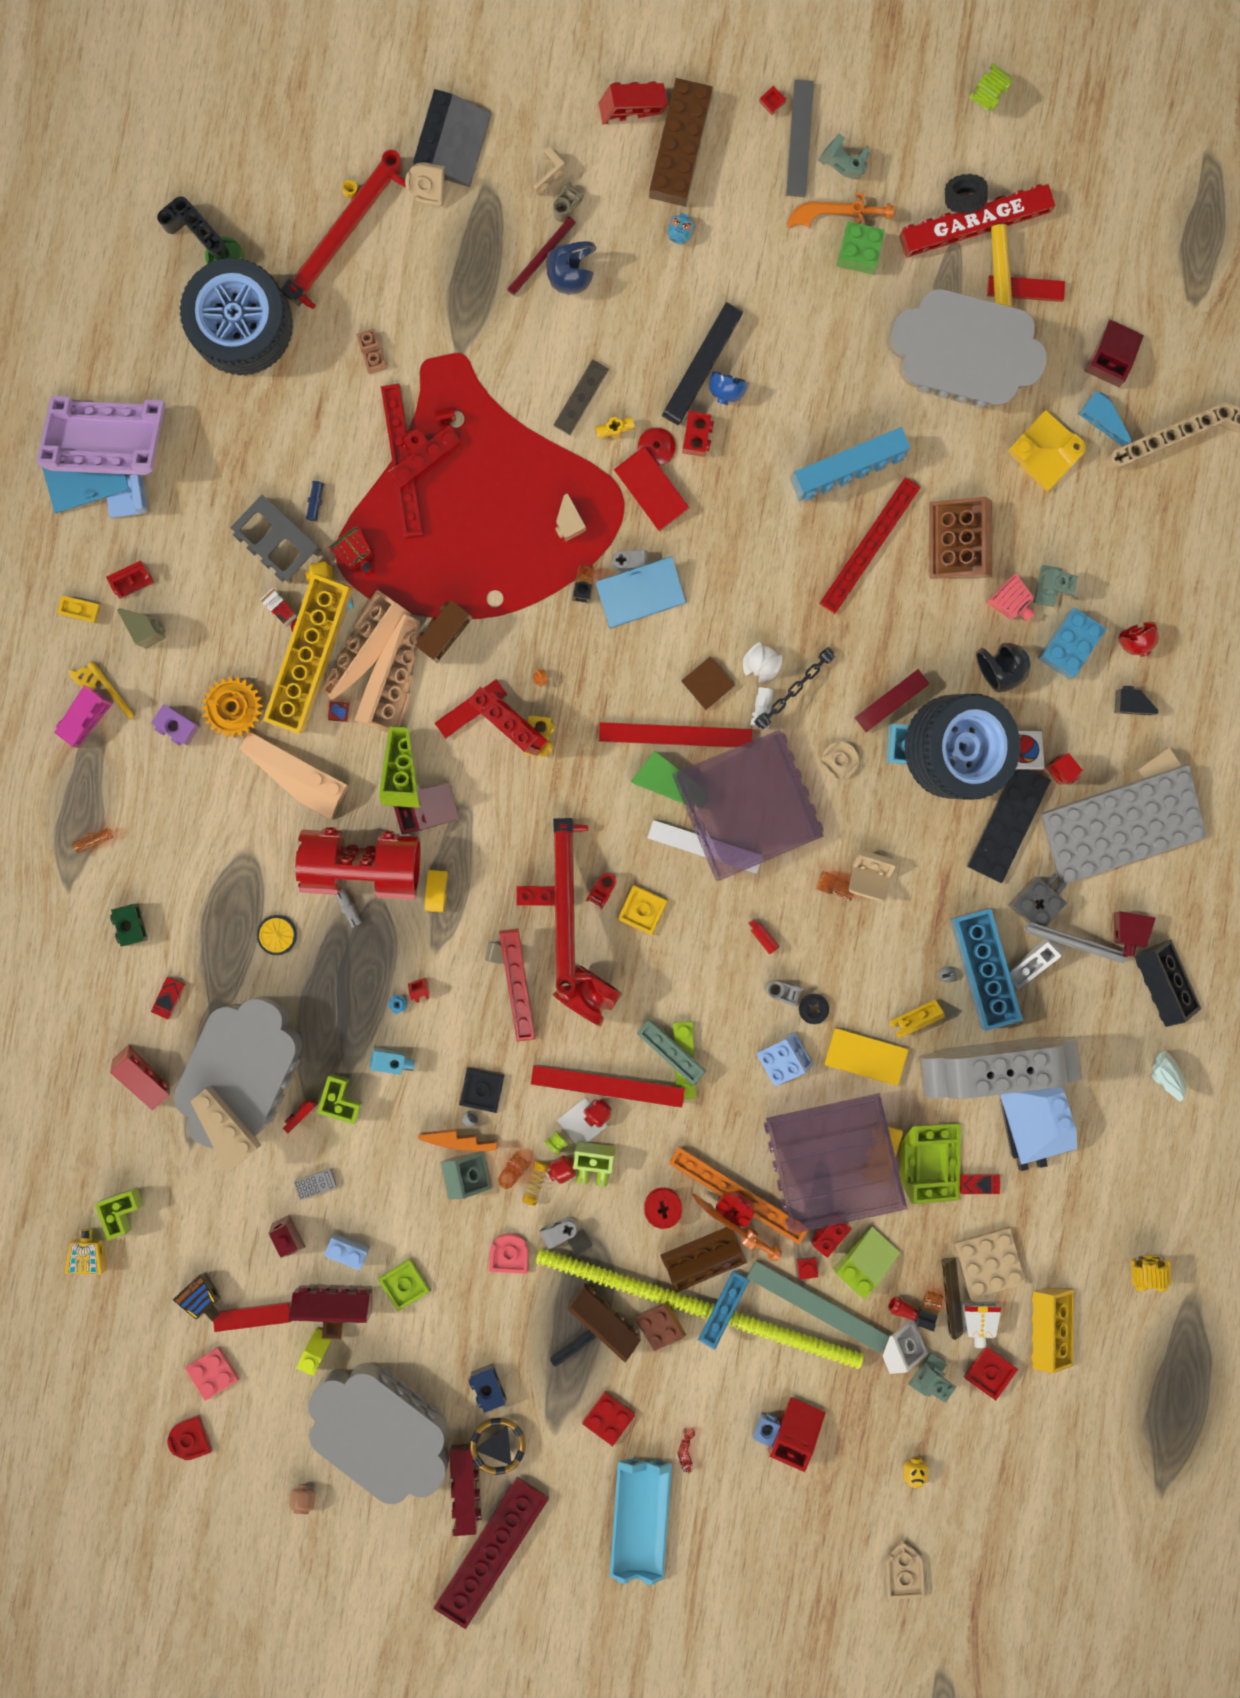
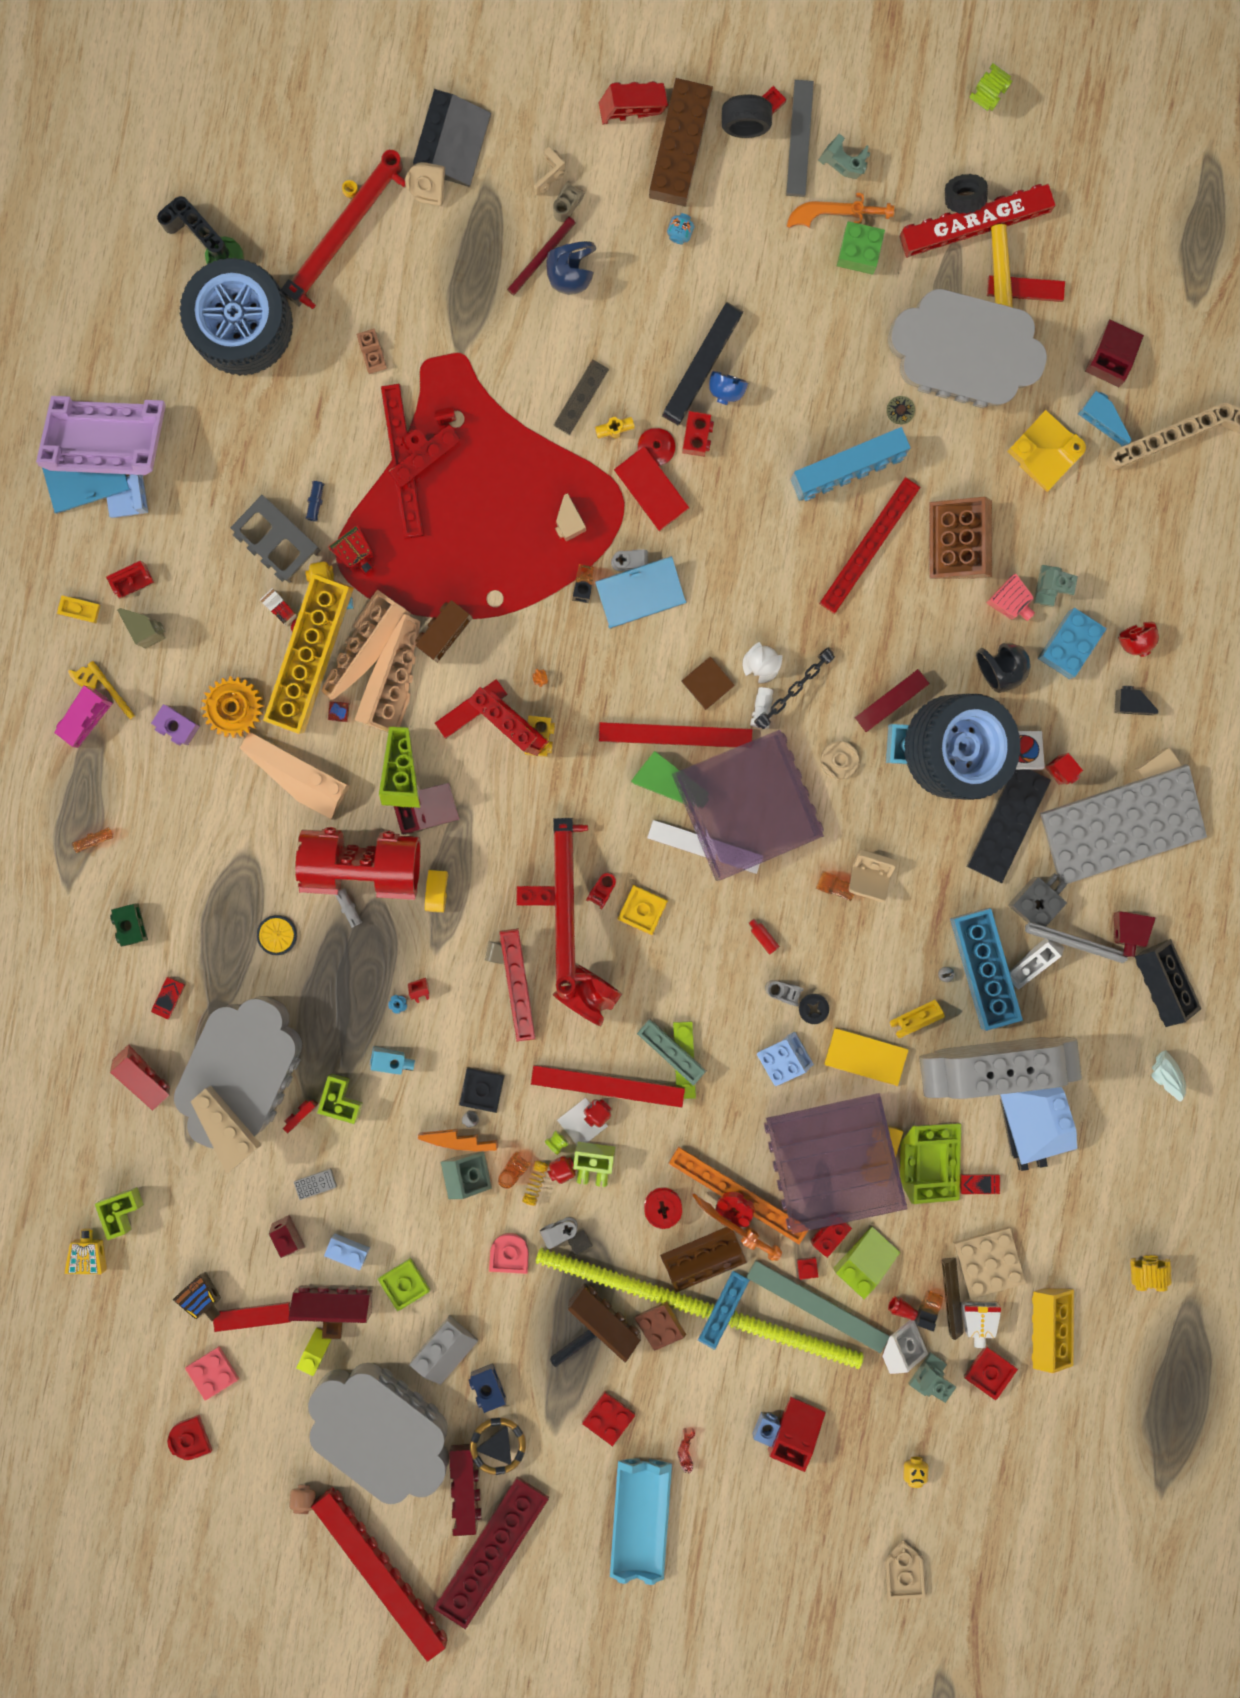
(380, 1574): none -> red brick
(443, 1351): none -> light grey slope
(746, 116): none -> black tyre
(900, 410): none -> piece

